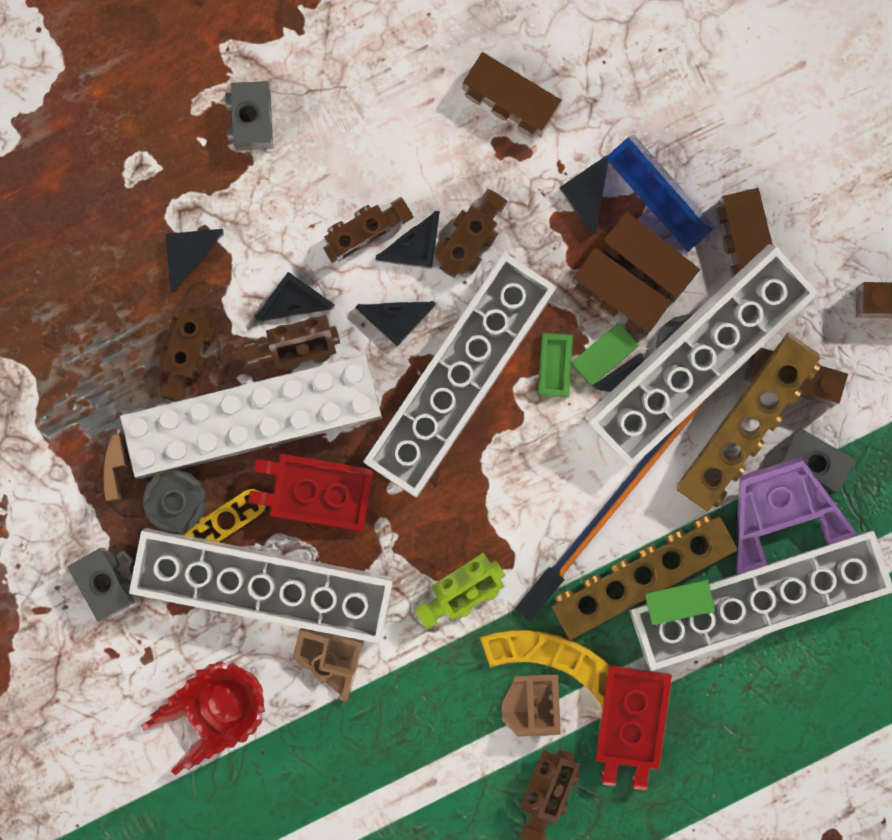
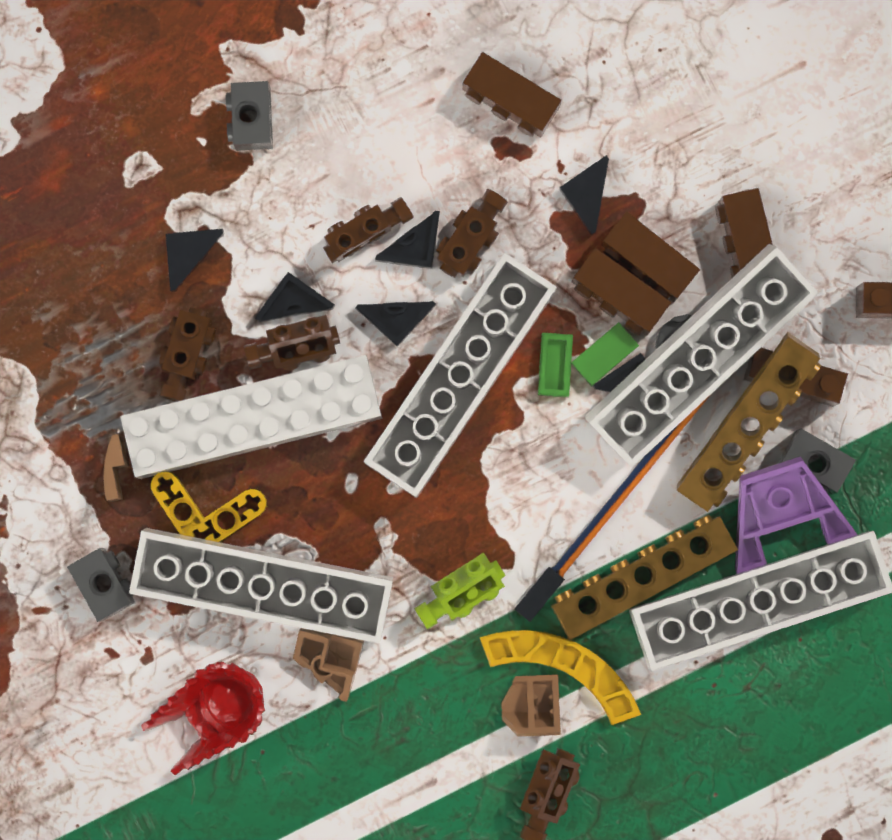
(174, 501): dark grey tile -> none
(315, 491): red tile -> none
(632, 722): red tile -> none
(660, 192): clear blue brick -> none
(679, 602): bright green tile -> none

